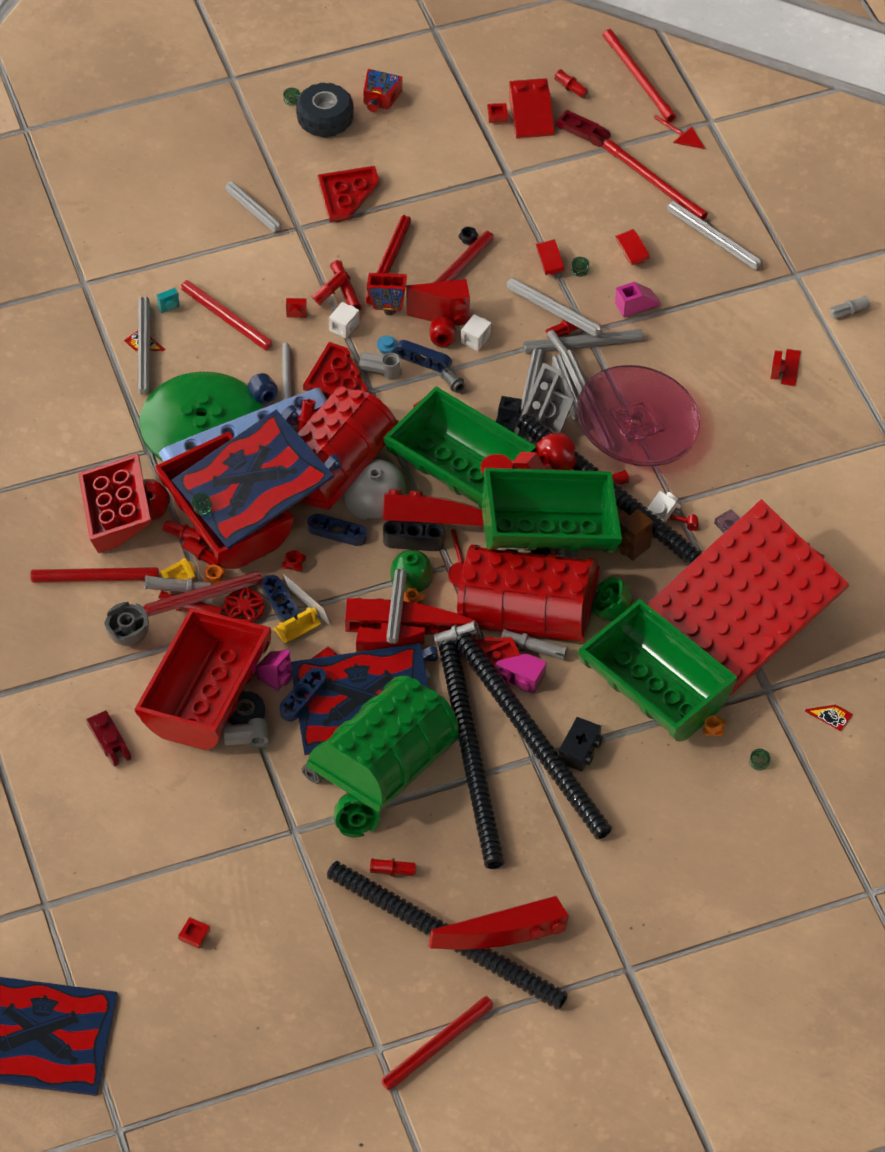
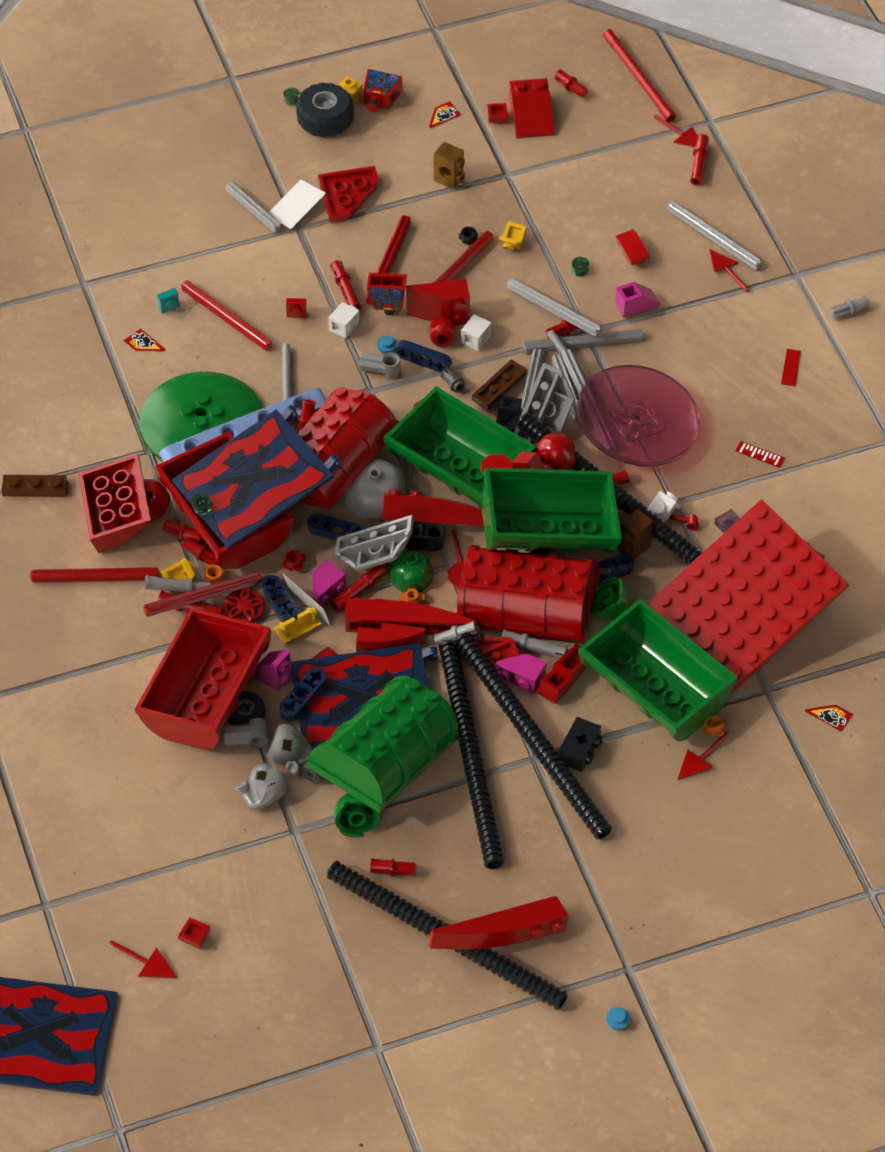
(34, 485): none -> reddish brown plate
(108, 736): dark red hinge -> none
(127, 623): dark grey cylinder -> none
(143, 345): light grey axle -> none
(154, 967): none -> red piece
(262, 388): dark blue head -> none
(263, 787): none -> light grey piece
(289, 748): none -> light grey piece
(296, 203): none -> white sticker
(327, 583): none -> dark pink slope
(329, 288): red axle -> none
(334, 370): red plate -> none
(354, 88): none -> yellow bracket
(365, 582): none -> red pin
(375, 544): none -> light grey wedge
(396, 606): light grey axle -> none
(437, 1043): red axle -> none
(443, 113): none -> sticker
(449, 165): none -> pearl gold brick
(499, 384): none -> reddish brown plate
(513, 236): none -> yellow bracket
(550, 257): red slope -> none
(563, 675): none -> red slope
(583, 128): dark red hinge -> none
(615, 562): none -> dark blue beam
(617, 151): red piece -> none
(618, 1018): none -> dark azure plate
(693, 764): none -> red piece
(700, 154): none -> red pin
(722, 262): none -> red piece
(759, 454): none -> red sticker
(759, 753): clear green bush -> none
(778, 365): red plate -> none

